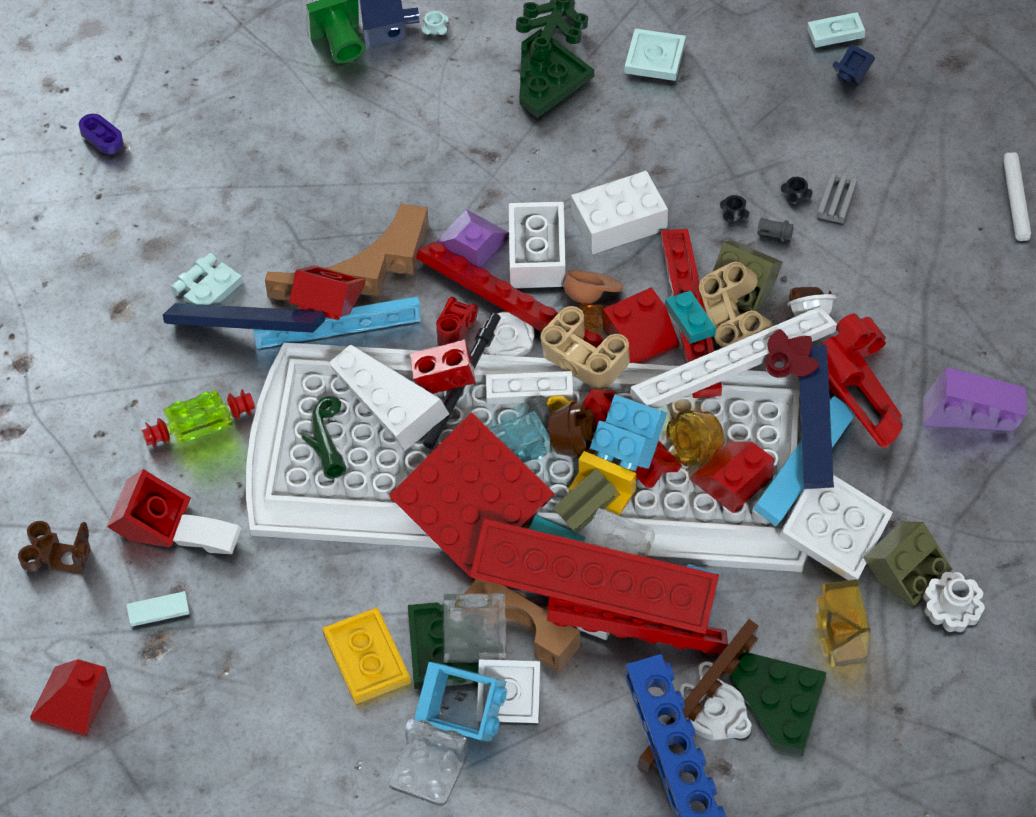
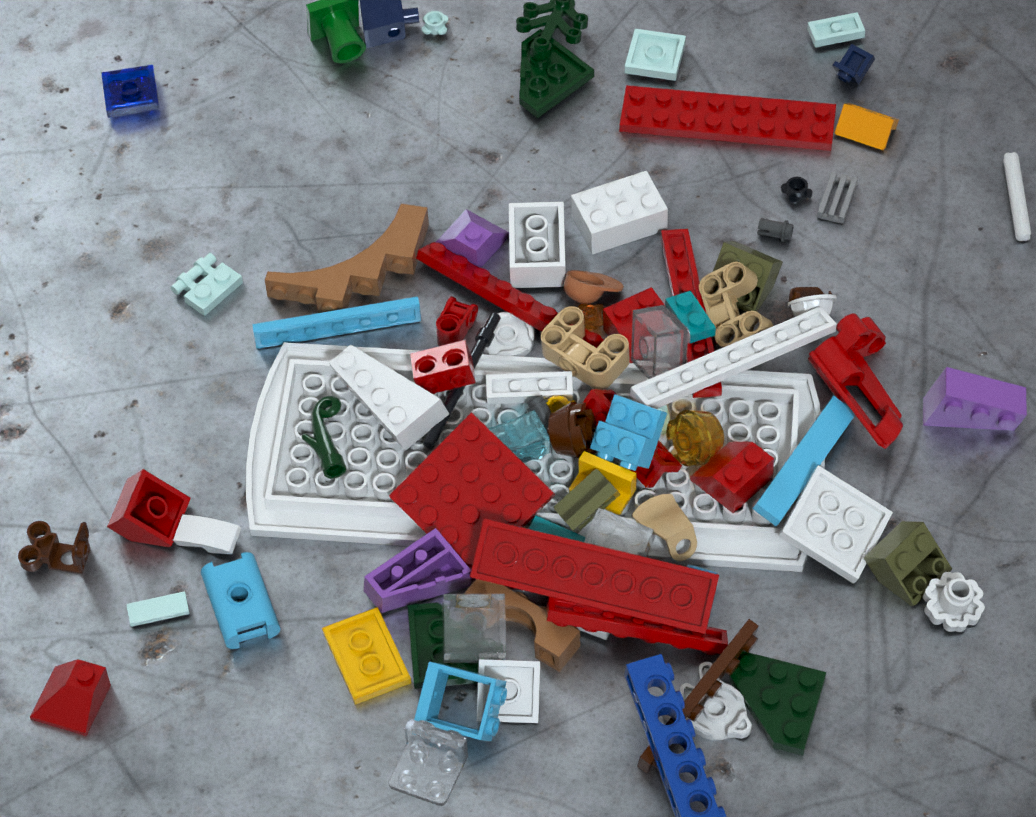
(105, 135): dark purple plate -> none
(130, 91): none -> clear blue plate
(197, 417): clear neon green plate -> none
(240, 619): none -> medium azure piece
(244, 317): dark blue tile -> none
(325, 291): red slope -> none
(417, 574): none -> medium lavender wedge
(658, 341): none -> clear brick
(668, 523): none -> tan piece
(728, 118): none -> red plate
(734, 208): black plate -> none
(792, 353): dark red plate -> none
(816, 424): dark blue tile -> none
(842, 623): clear yellow slope -> none
(865, 126): none -> light orange panel

